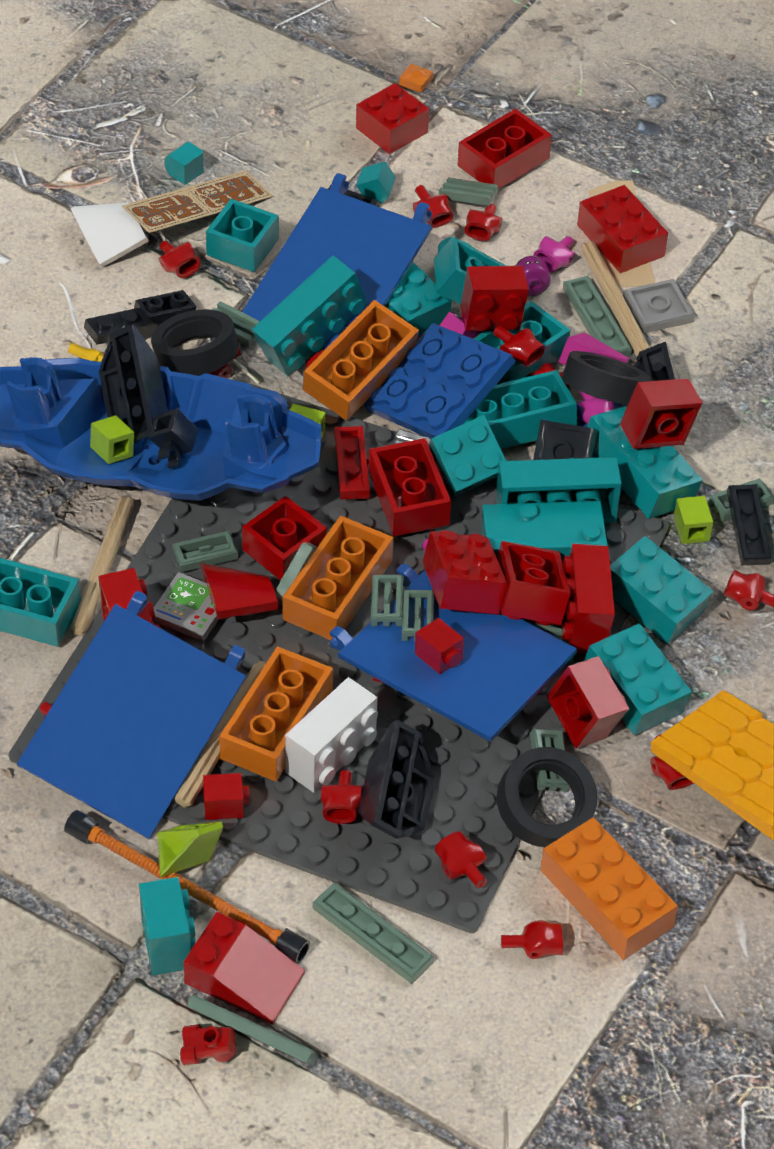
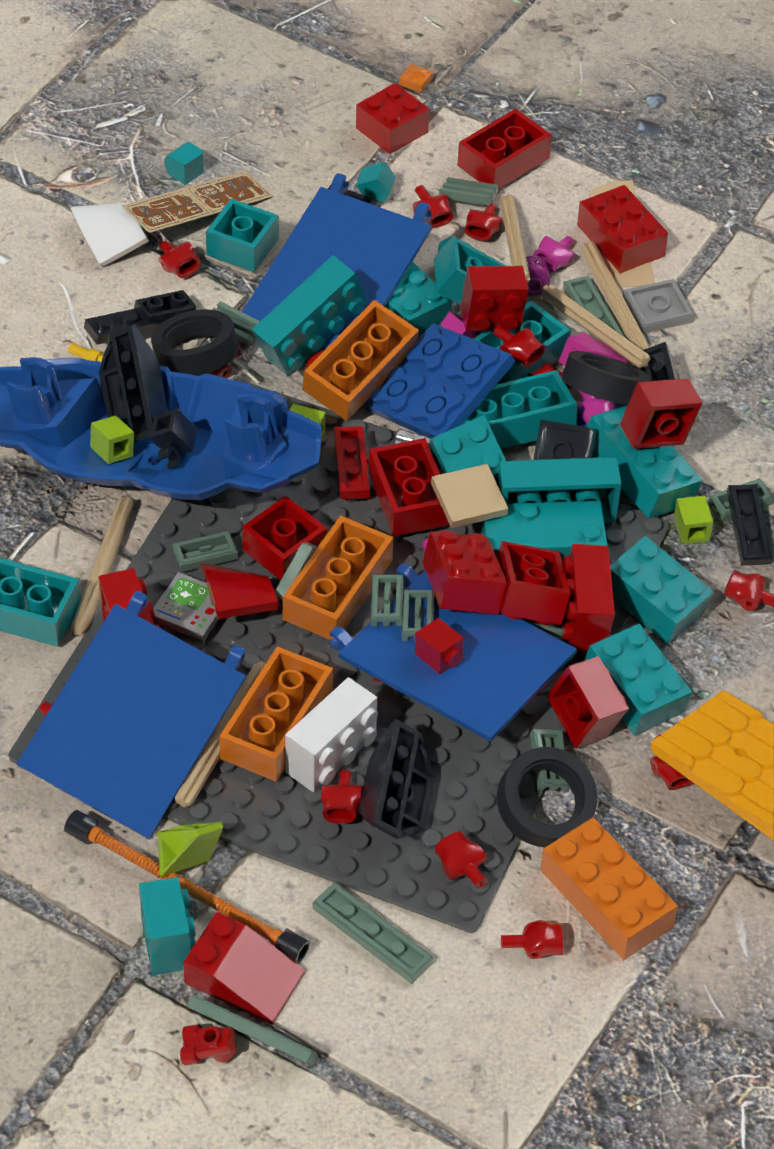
(224, 796): red brick -> none
(469, 495): none -> tan tile
(513, 233): none -> tan axle
(595, 326): none -> tan axle

